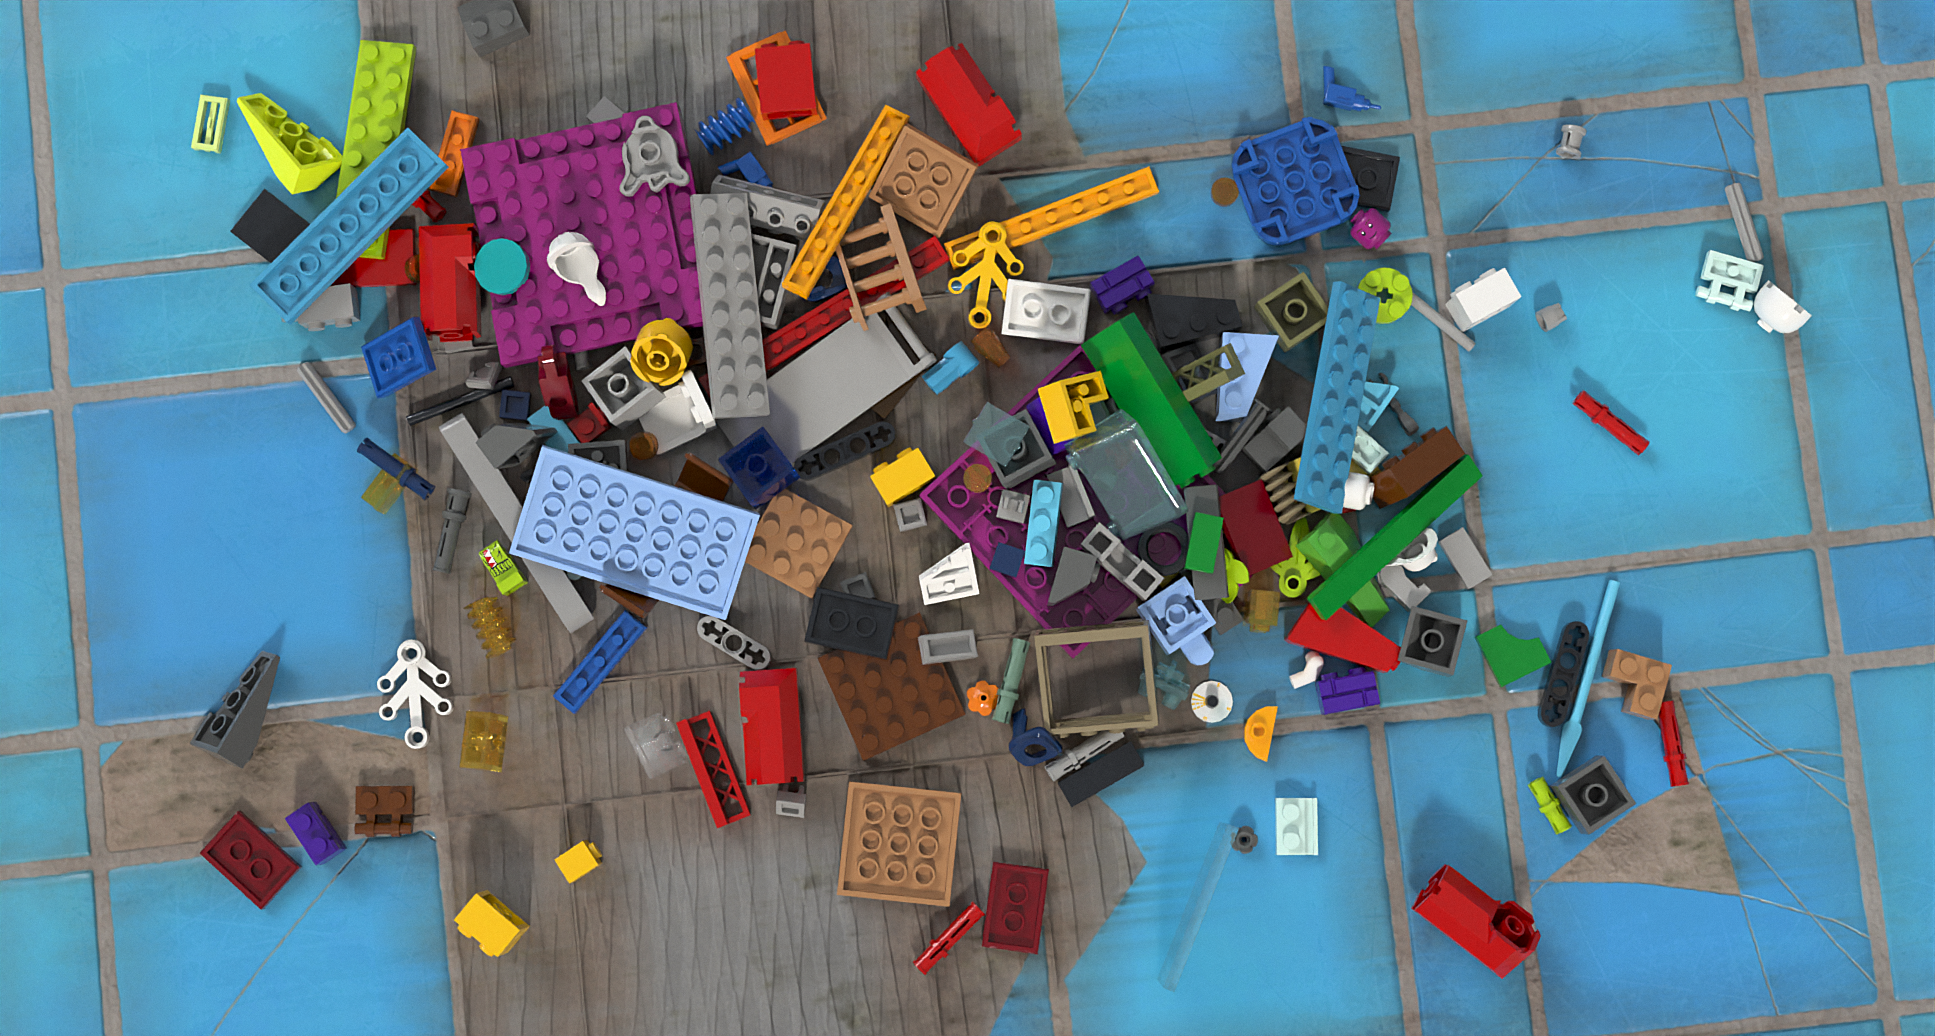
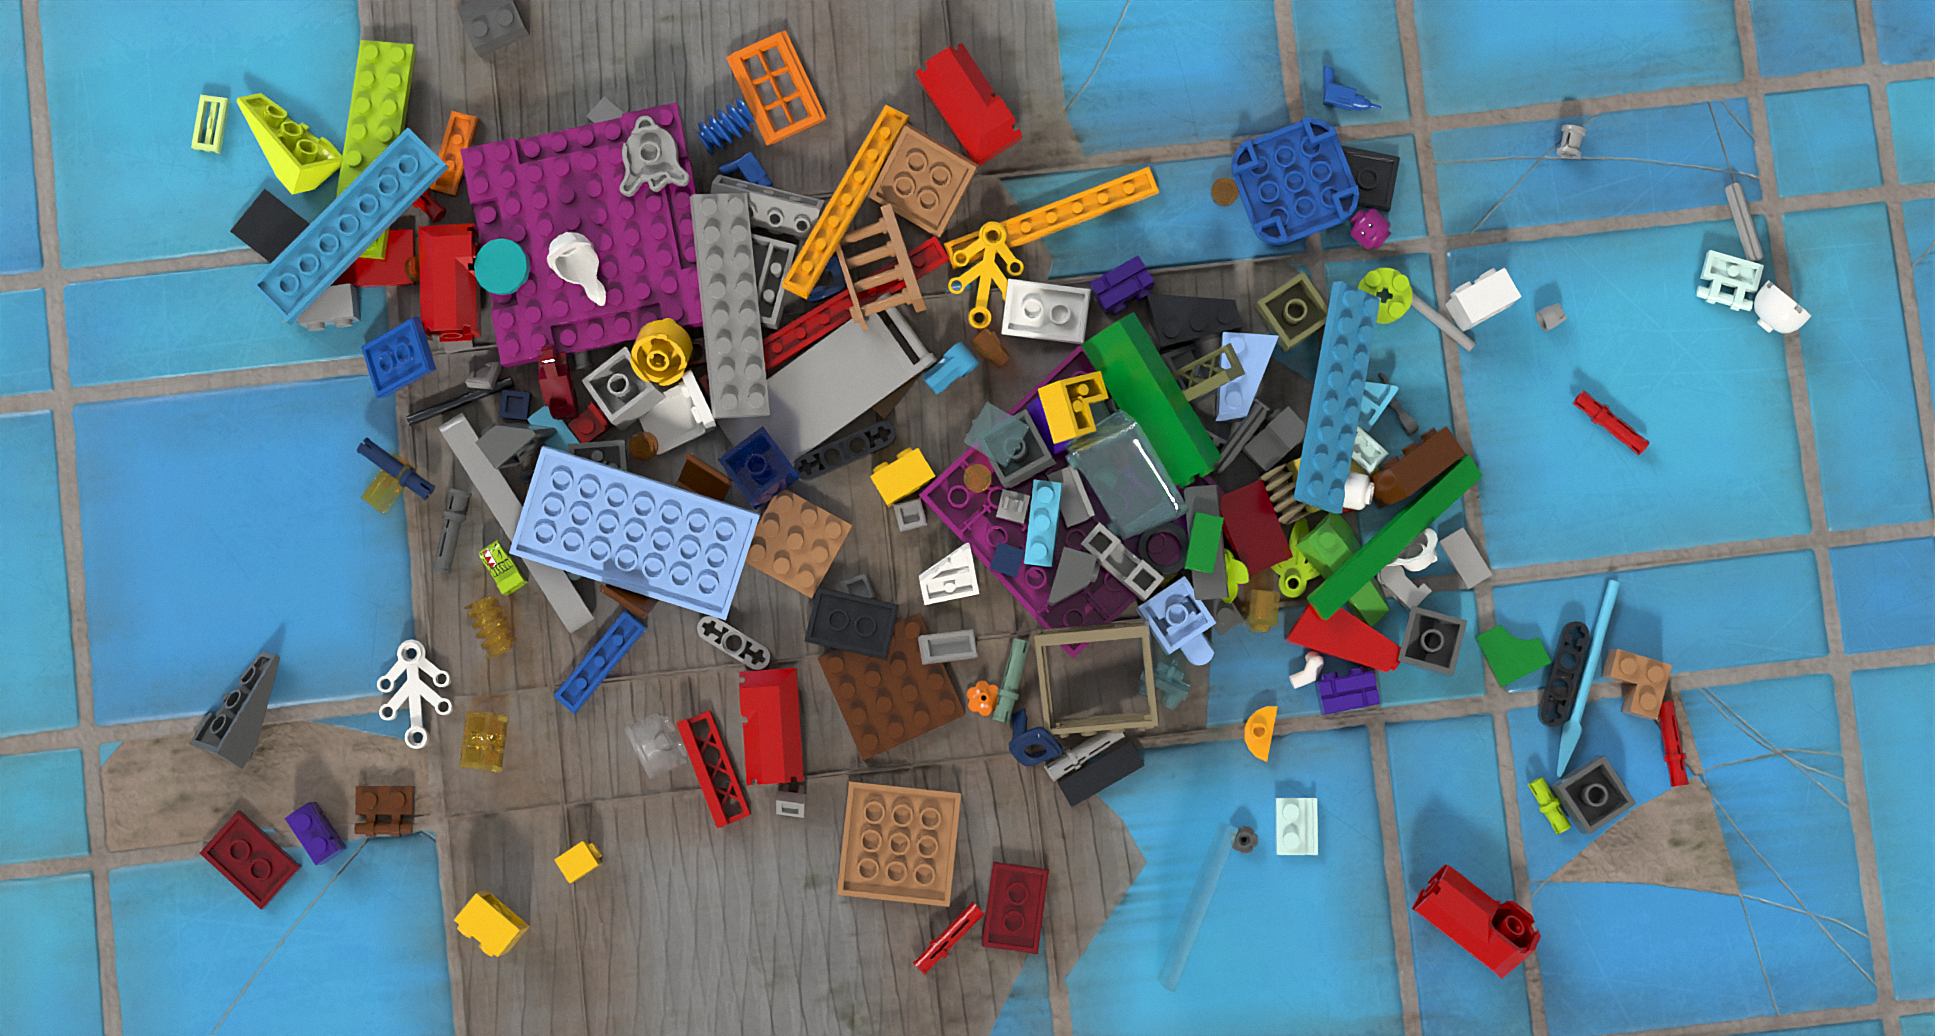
(326, 397): light grey axle -> none
(785, 80): red panel -> none
(1211, 701): white piece -> none

